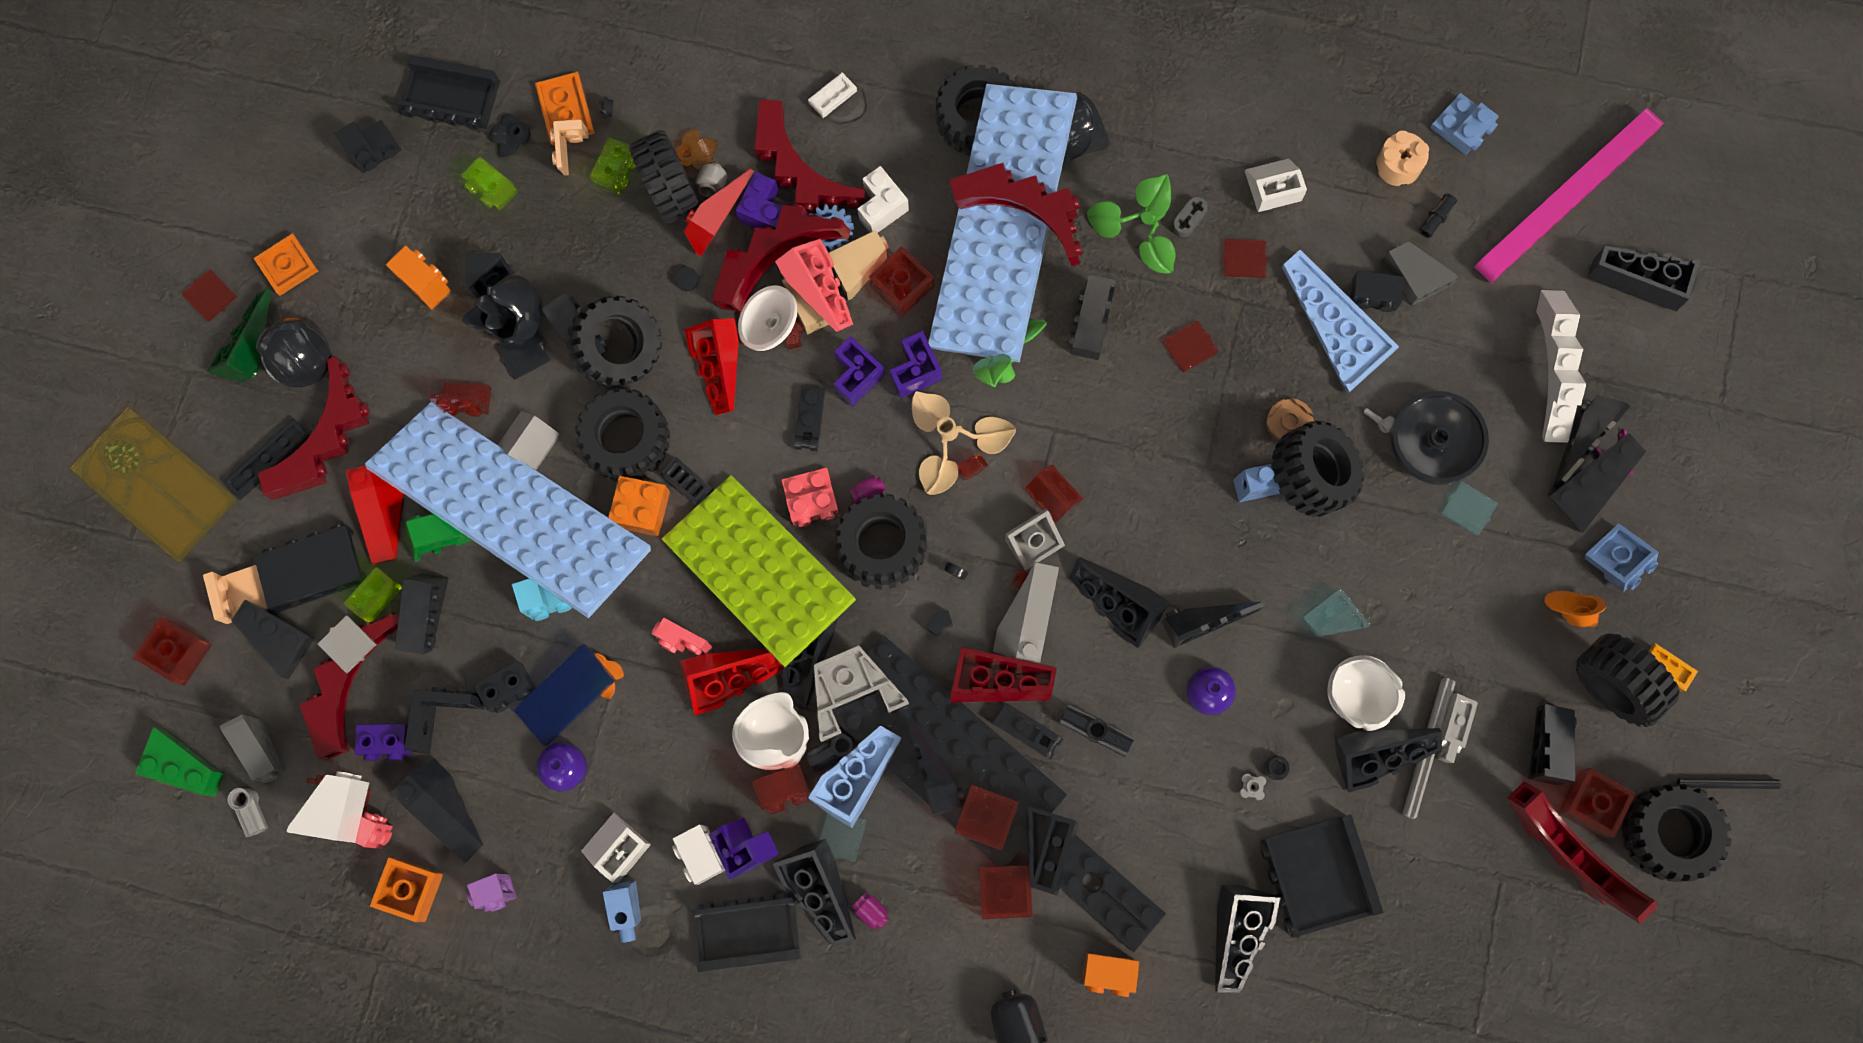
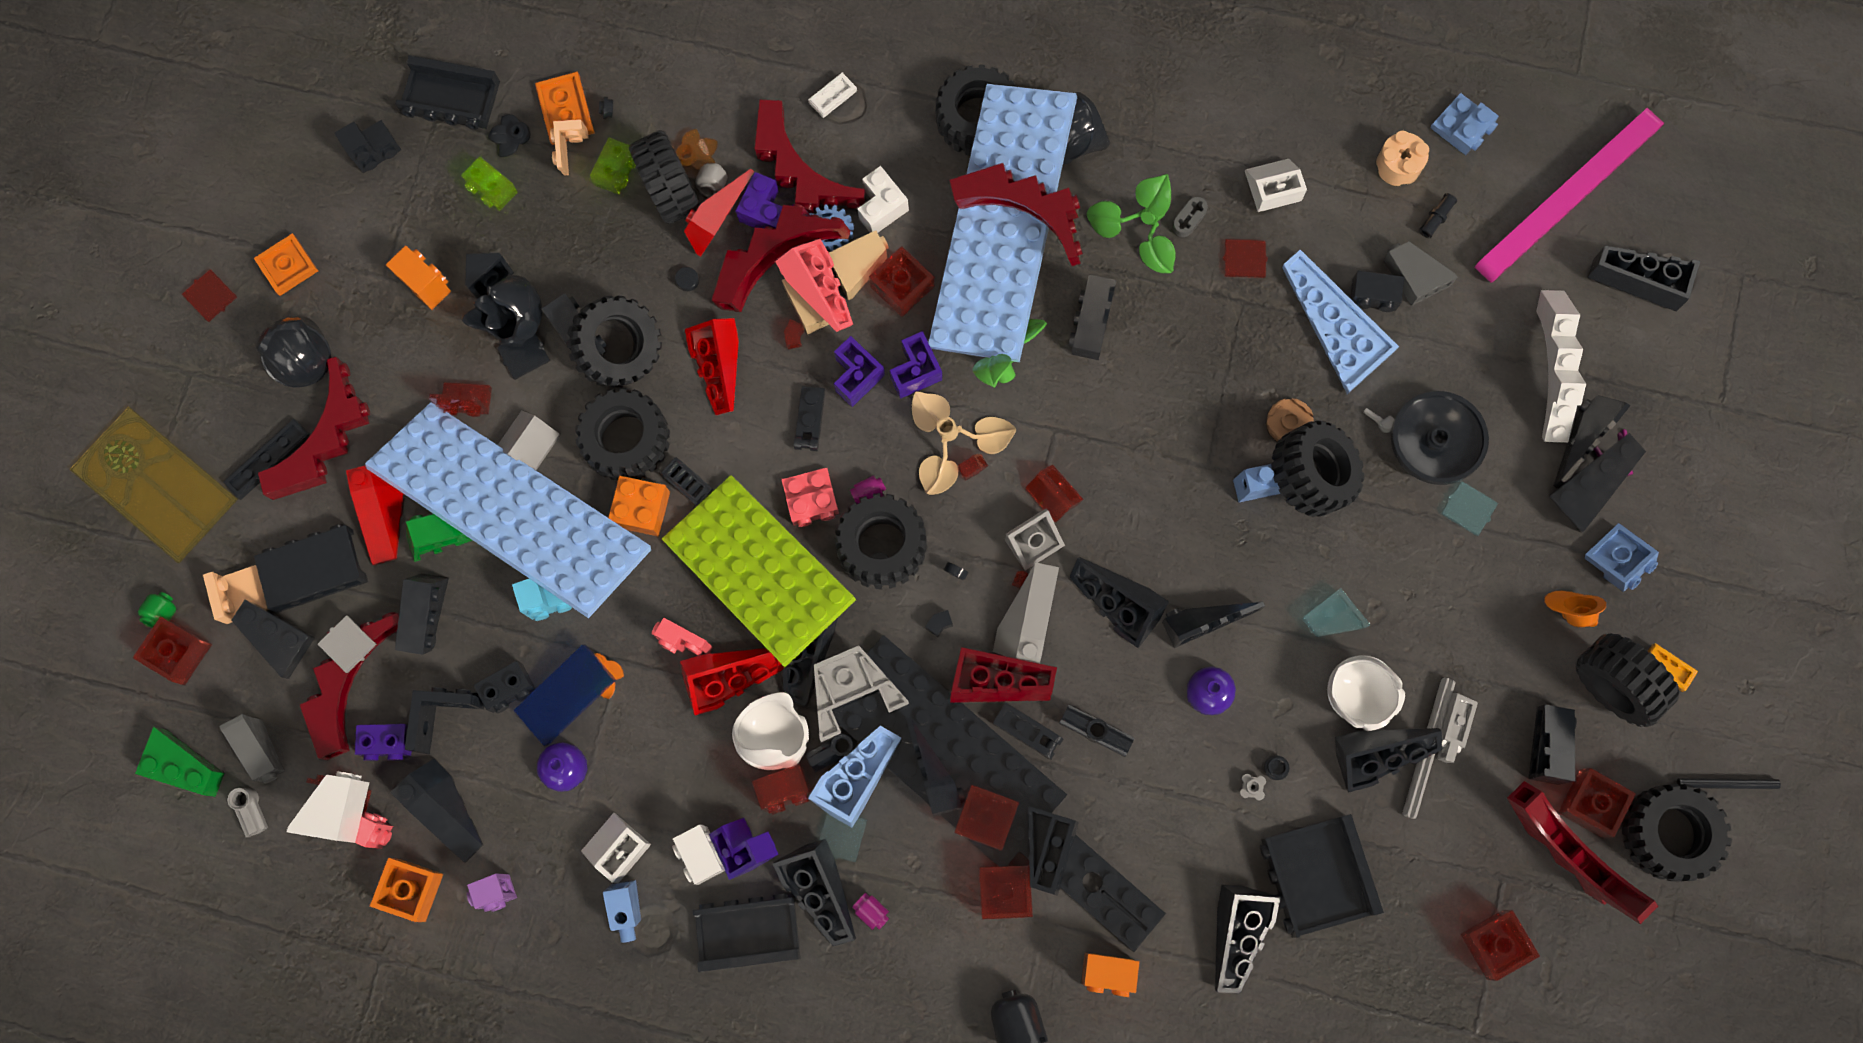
(154, 607): none -> green head
(240, 357): dark green wedge -> none
(373, 595): clear neon green brick -> none
(767, 318): white dish -> none
(1190, 346): clear red piece -> none
(1500, 945): none -> clear red brick

